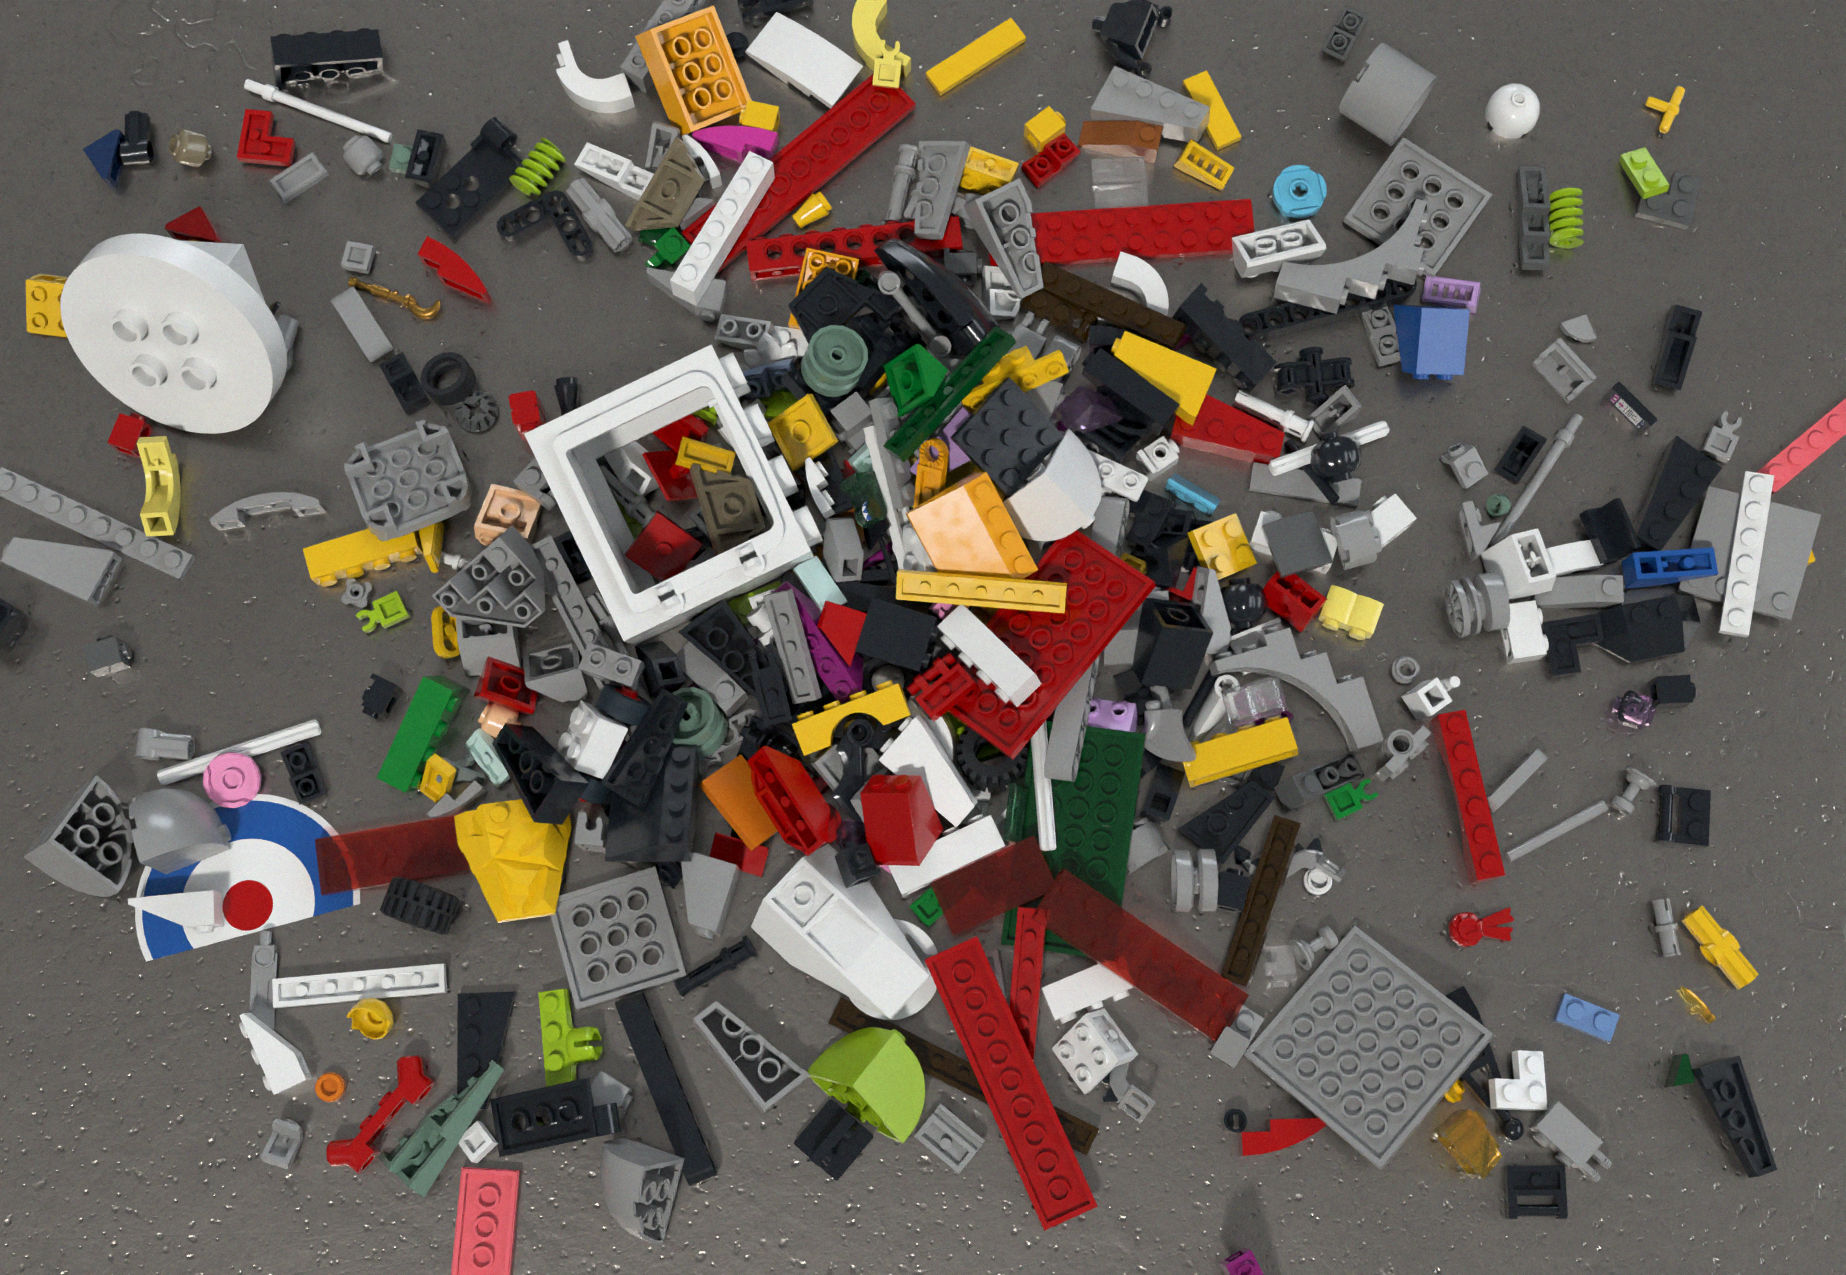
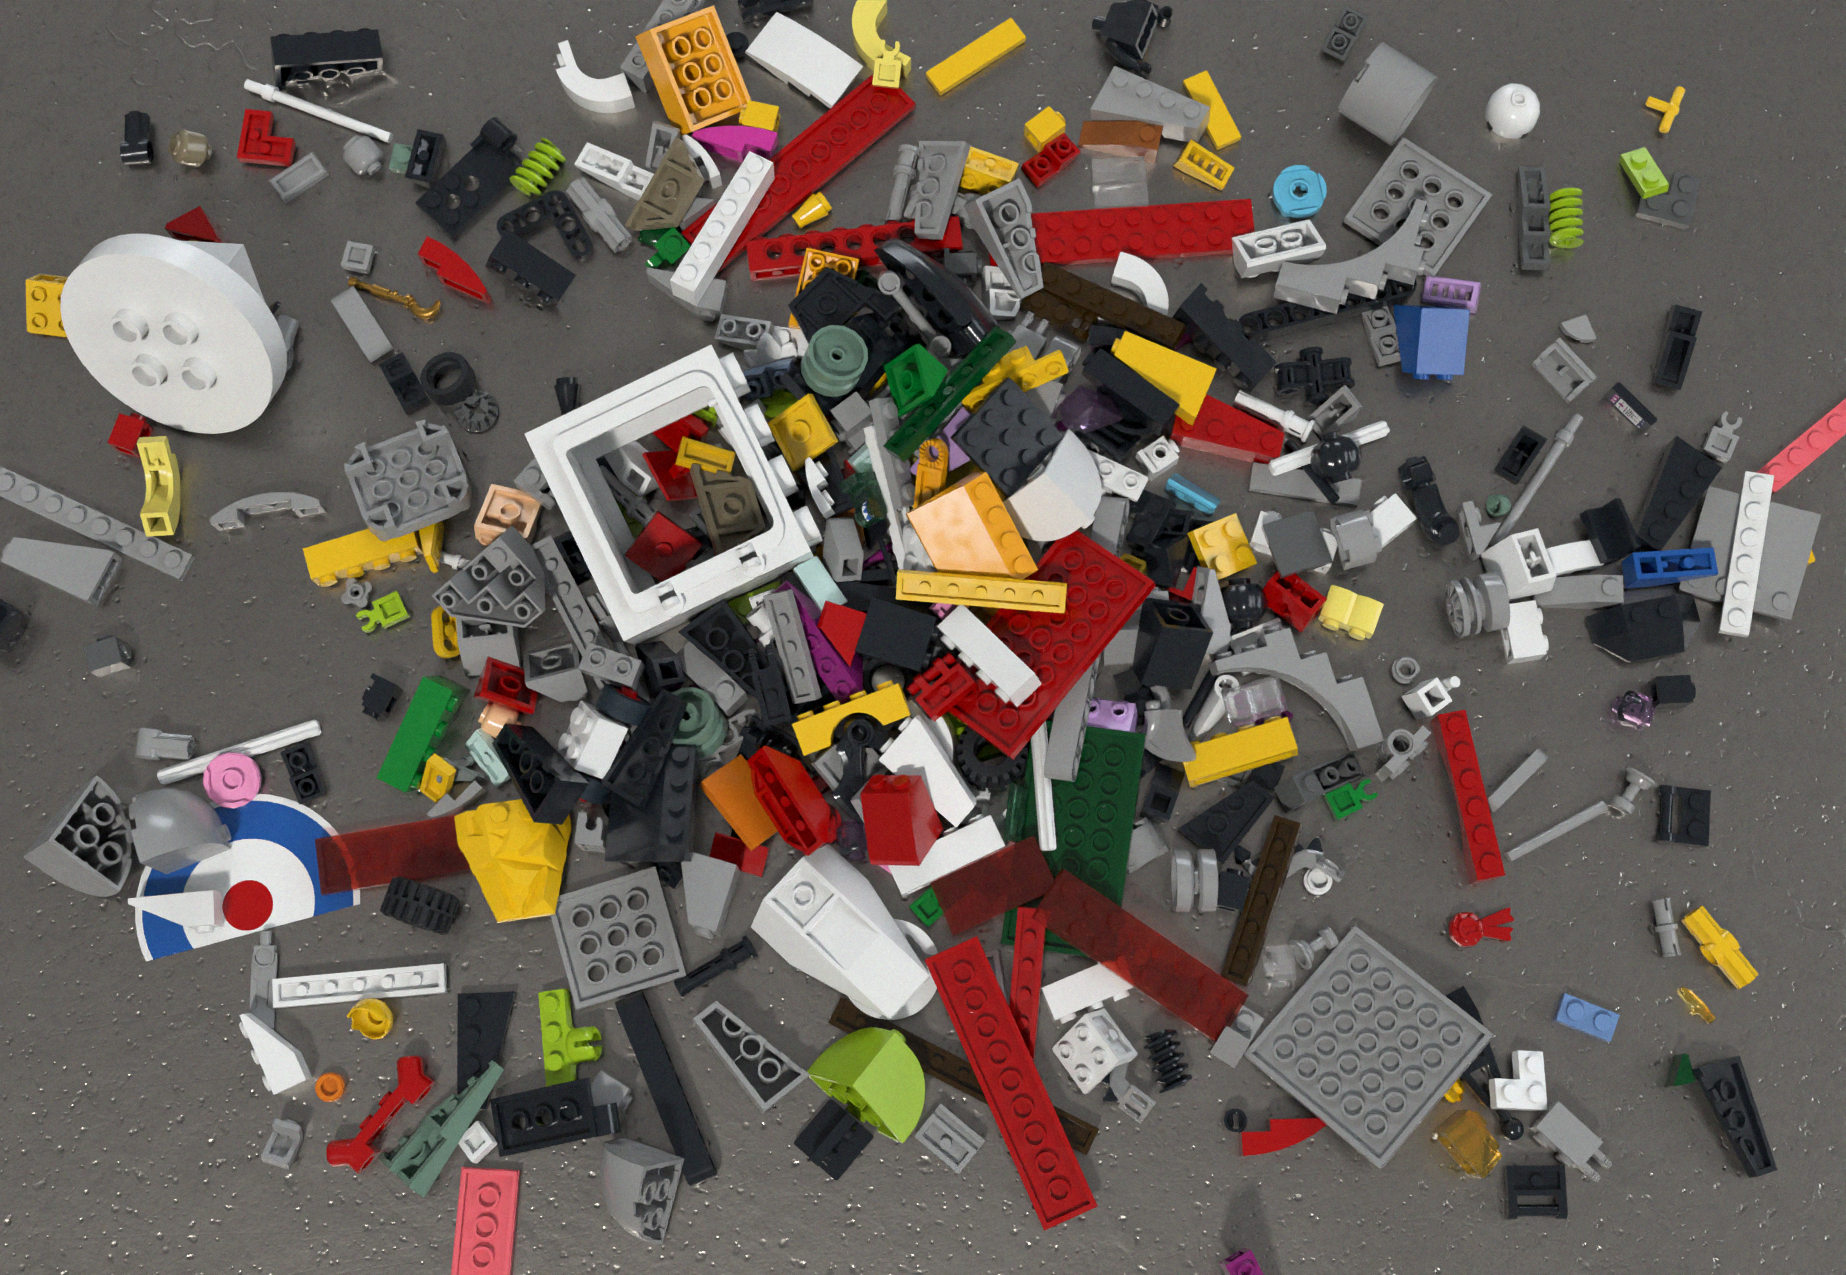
(106, 157): dark blue slope -> none
(526, 412): red brick -> none
(530, 268): none -> black wedge
(856, 864): black brick -> none
(1167, 1060): none -> black piece
(1428, 504): none -> black piece
(1465, 464): light grey bracket -> none
(1565, 636): black plate -> none

